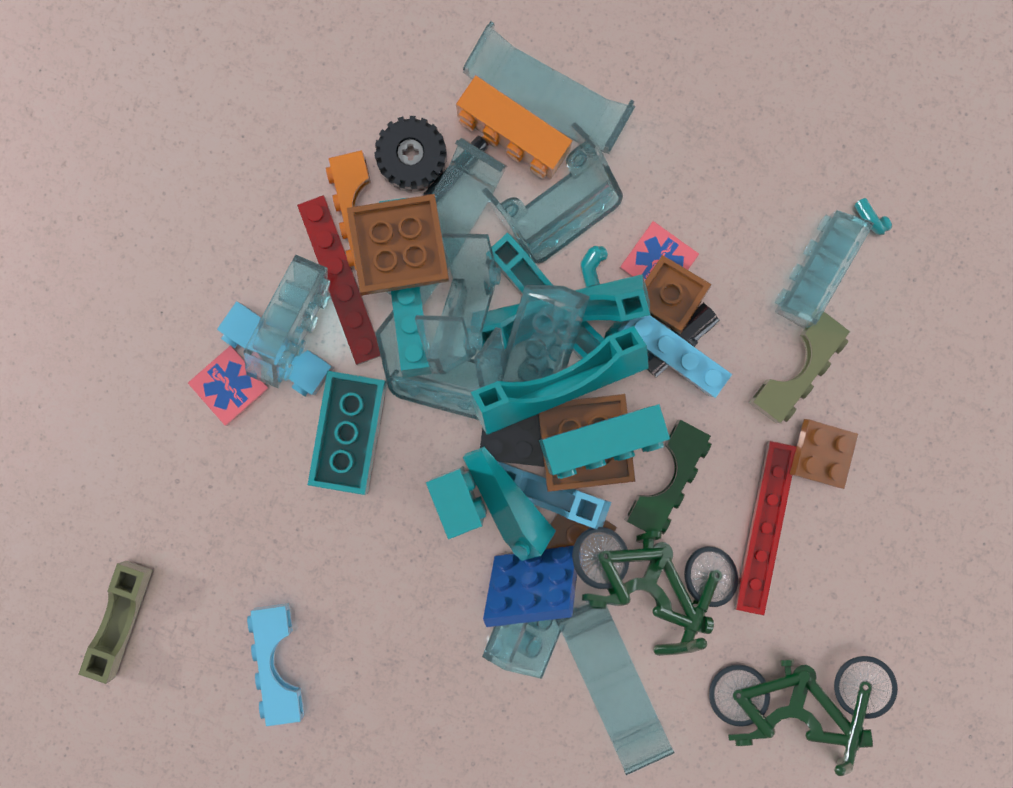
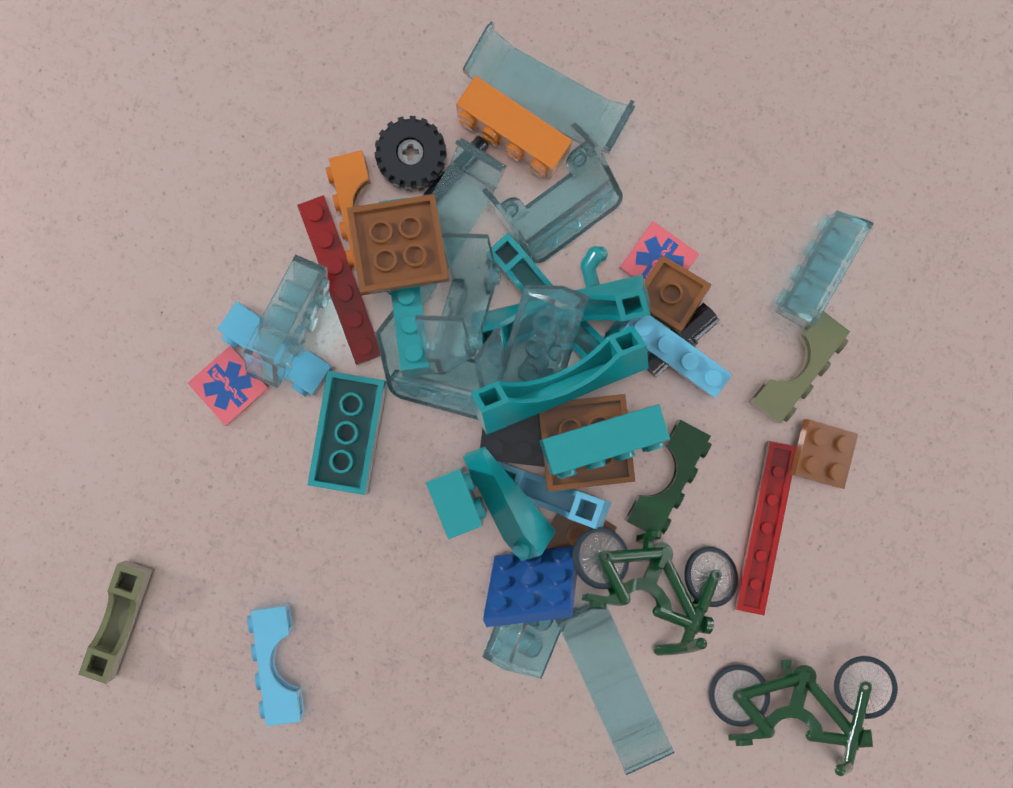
(867, 212): teal arm -> none

